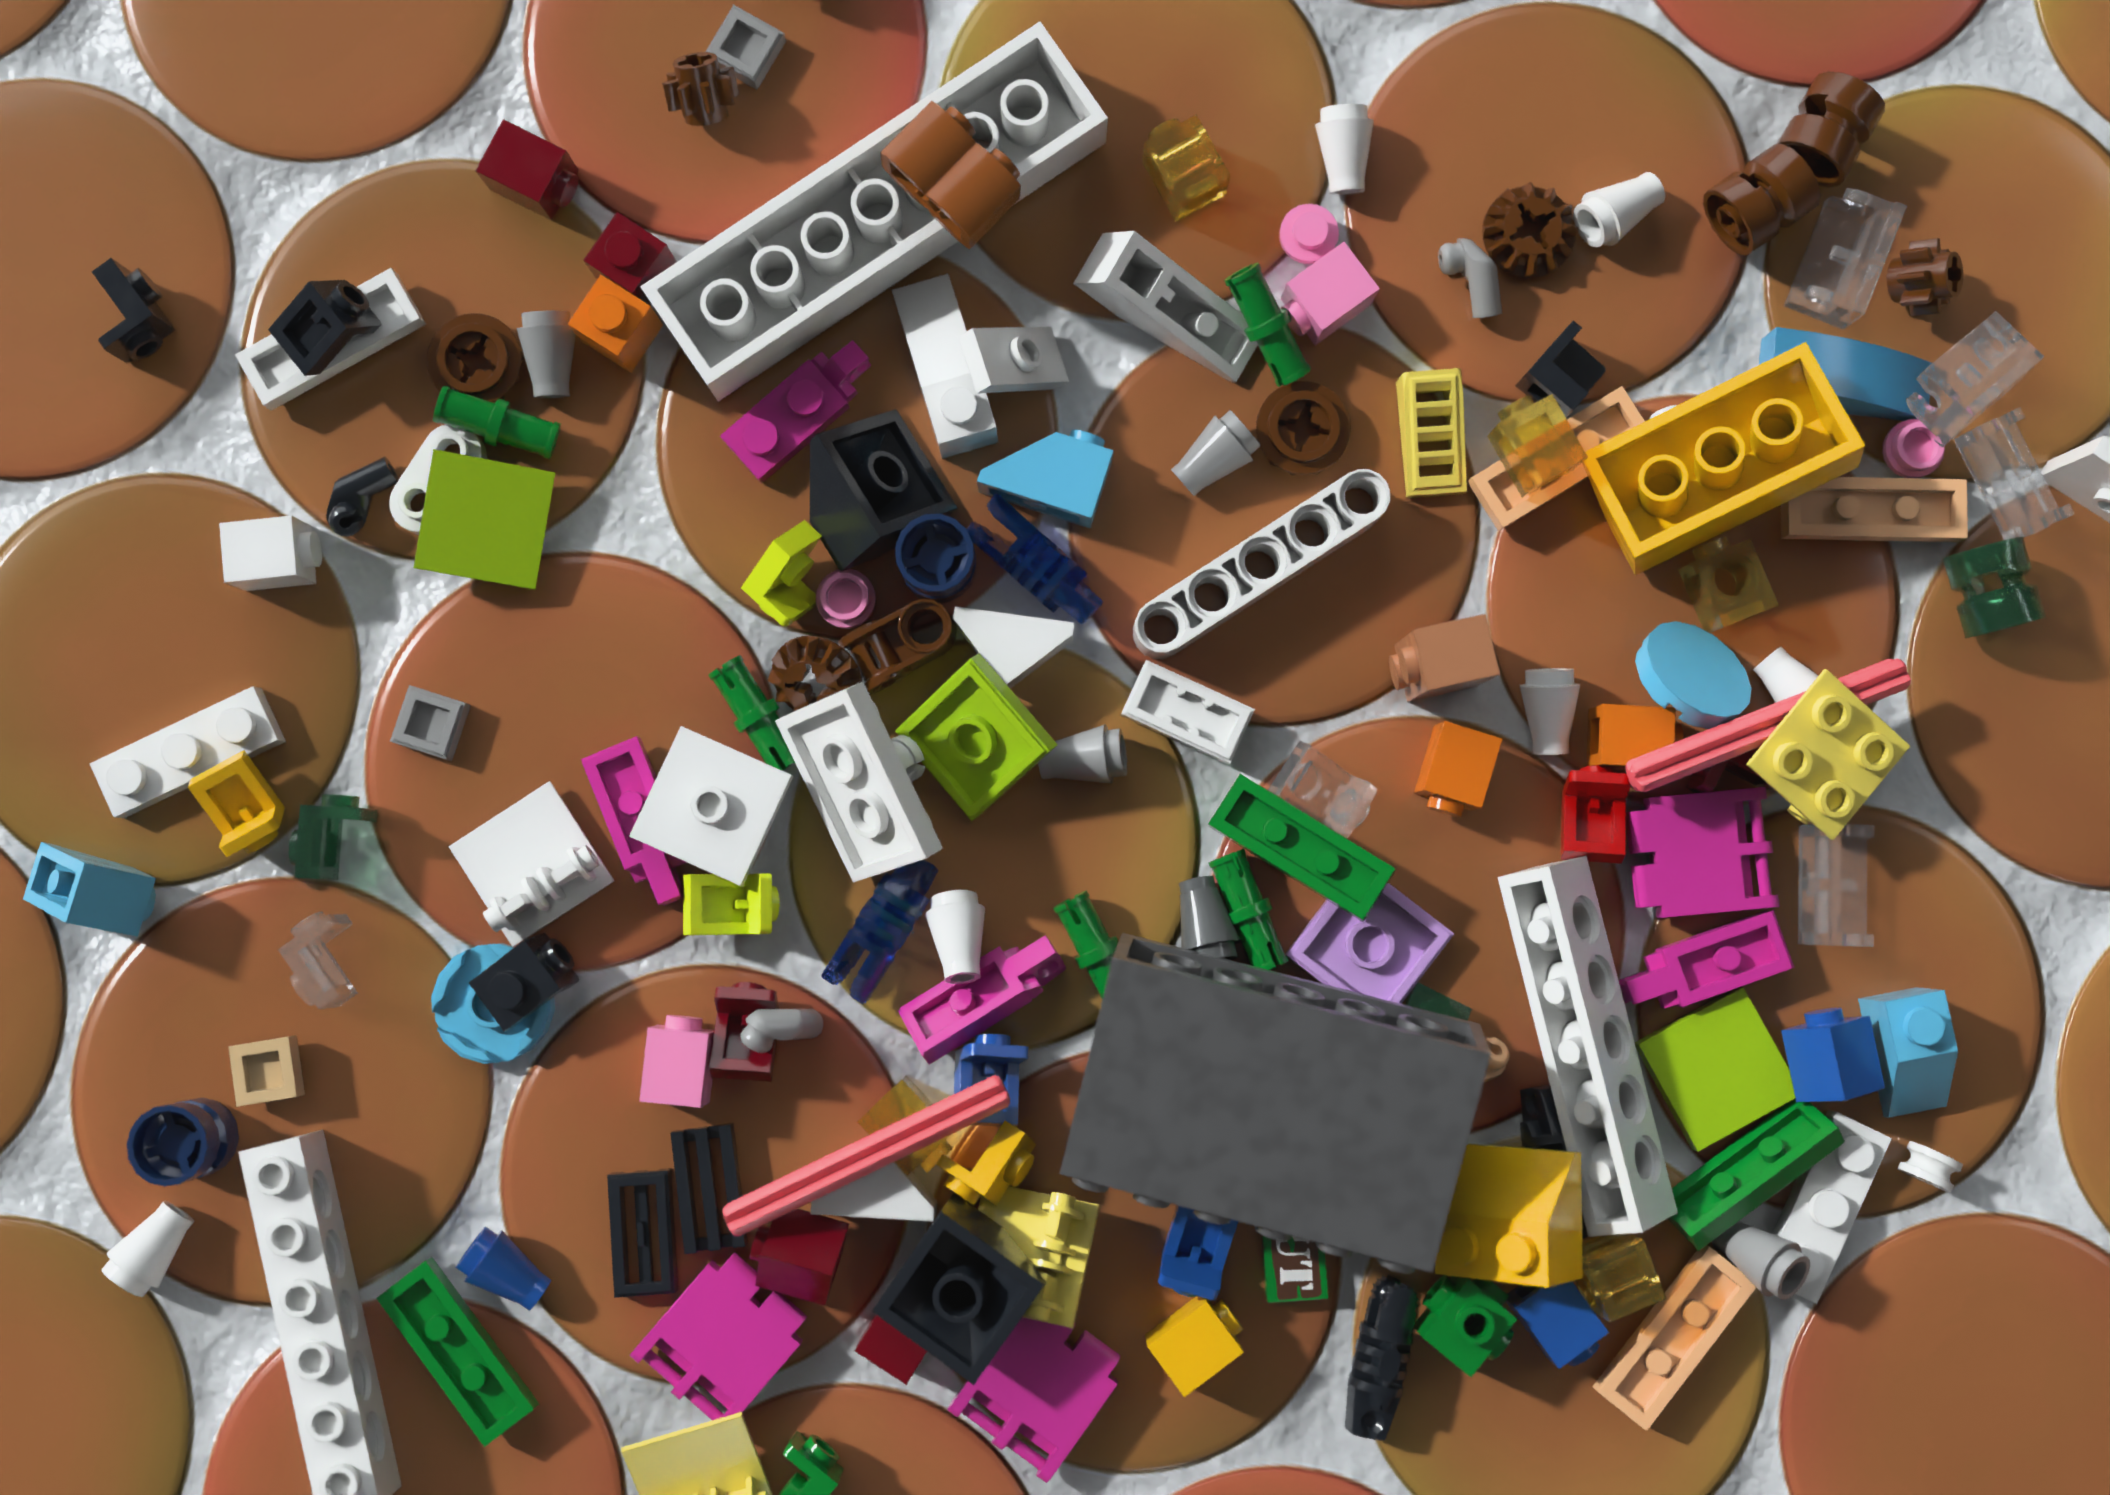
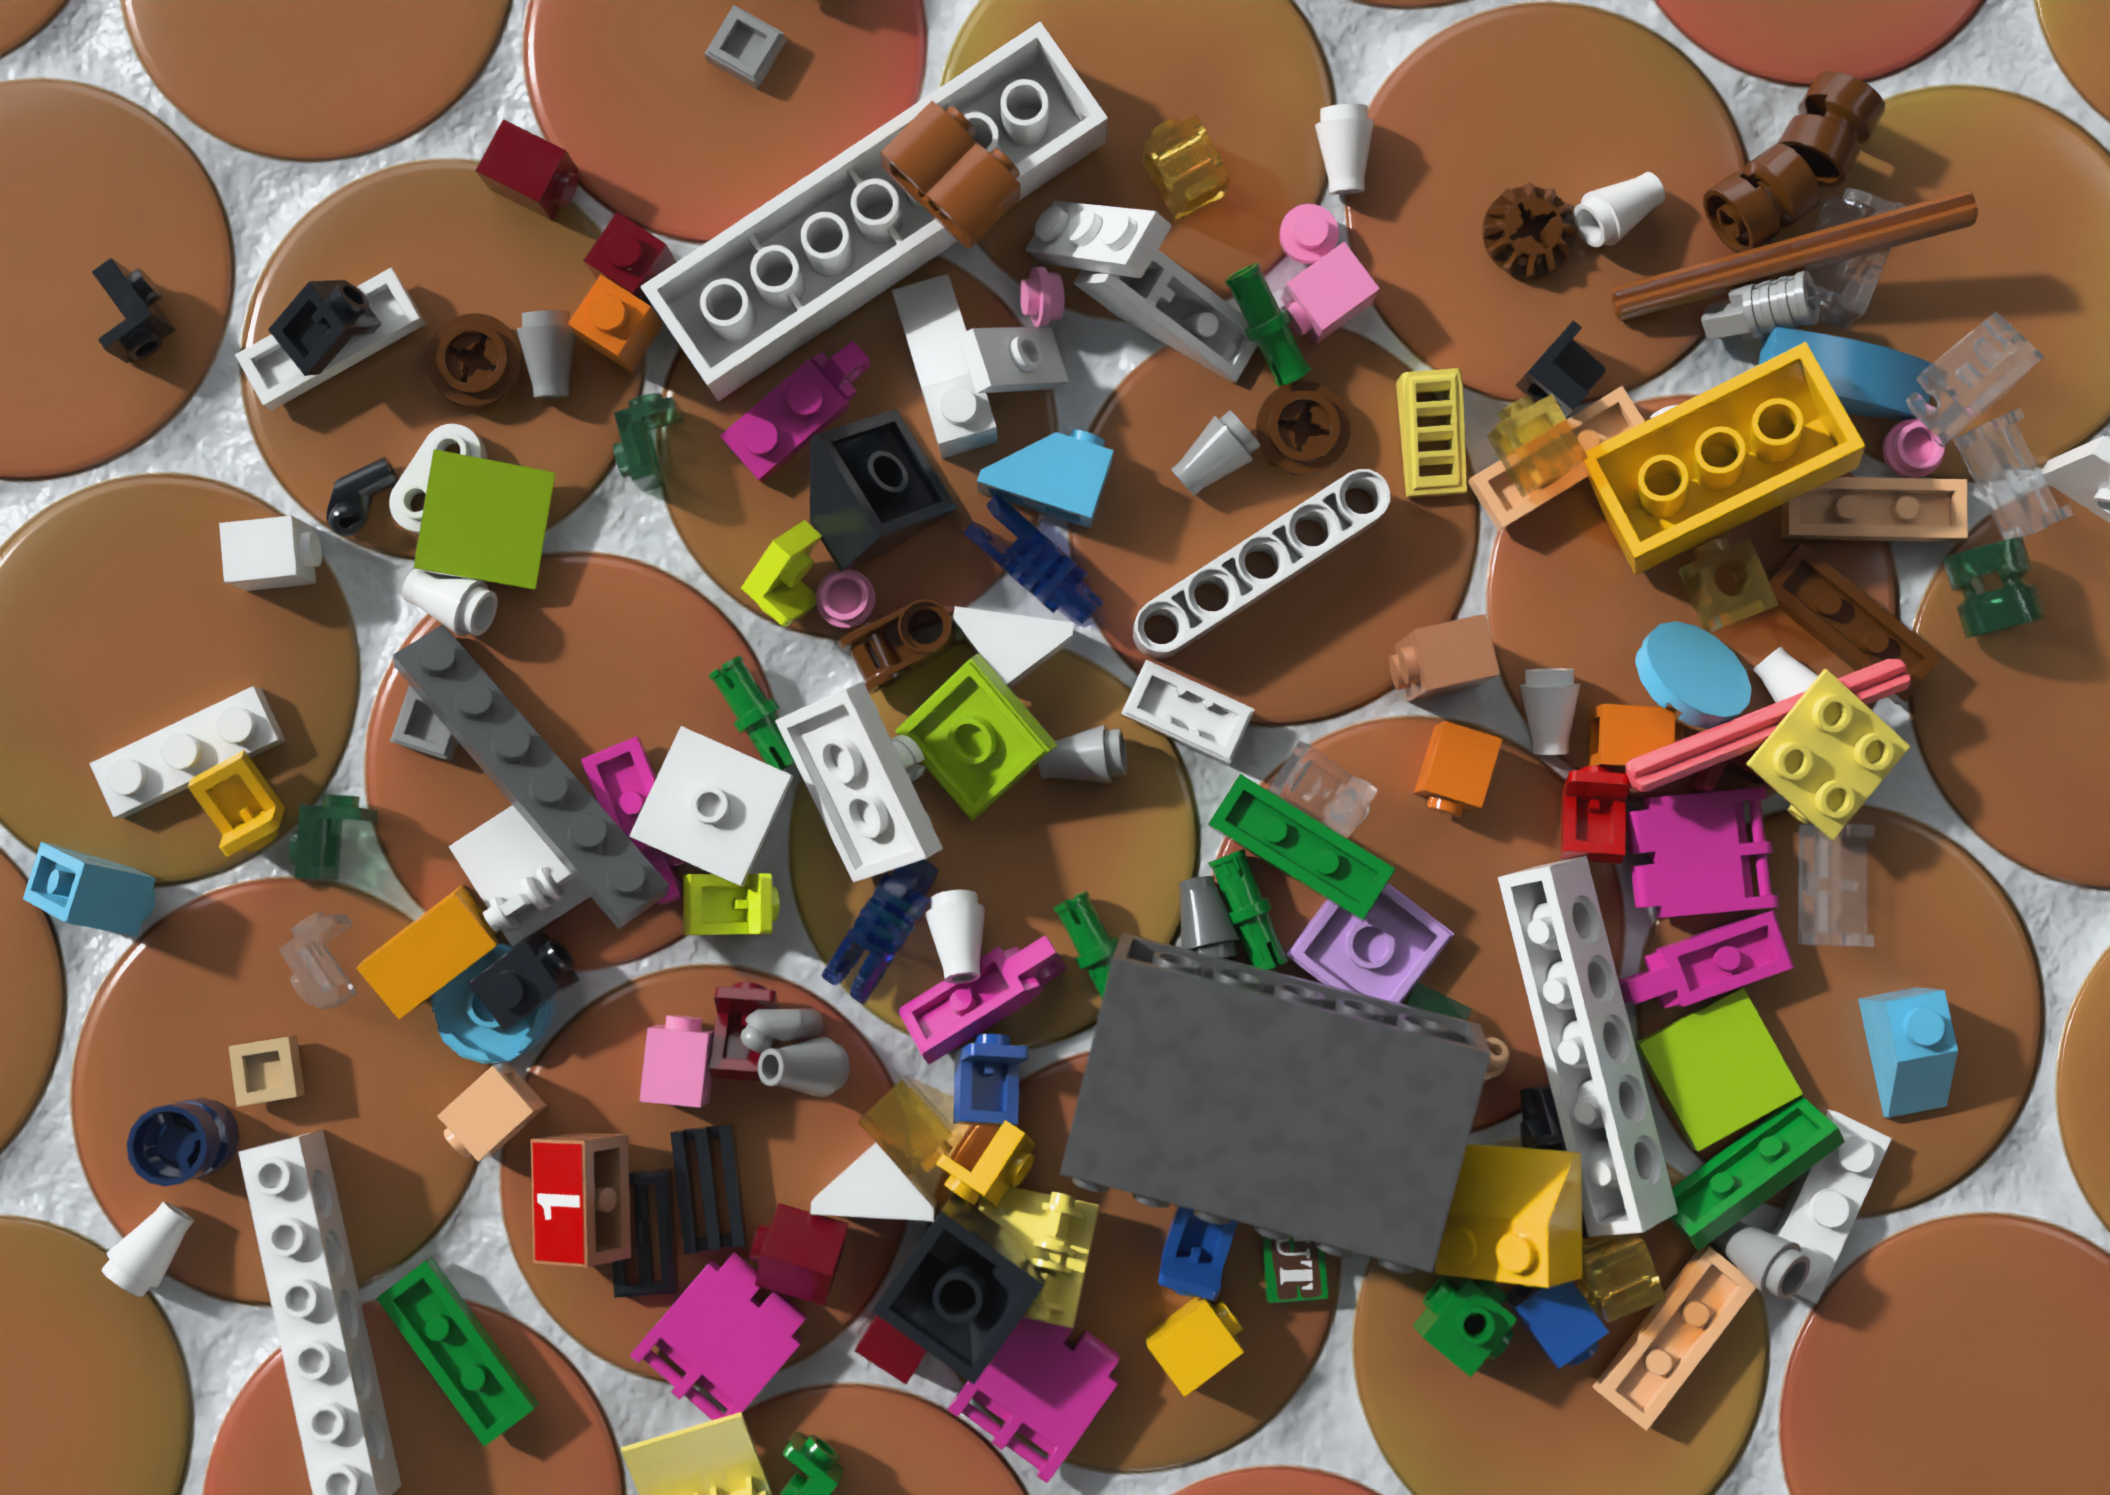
(429, 952): none -> light orange hinge
(454, 601): none -> white cone
(490, 1112): none -> light nougat brick
(496, 422): green pin -> none
(503, 1269): blue cone -> none
(531, 776): none -> dark grey plate
(580, 1199): none -> brick
(637, 452): none -> clear green bracket
(700, 88): reddish brown gear -> none
(807, 1067): none -> light grey cone
(828, 662): reddish brown gear -> none
(866, 1155): coral axle -> none
(936, 557): dark blue wheel -> none
(1042, 296): none -> bright pink plate
(1098, 238): none -> white plate
(1380, 1359): black hinge -> none
(1478, 270): light grey arm -> none
(1762, 307): none -> light grey hinge
(1795, 255): none -> dark orange axle
(1832, 1057): blue brick -> none
(1847, 618): none -> reddish brown plate
(1925, 277): reddish brown gear -> none
(1930, 1166): white bush -> none

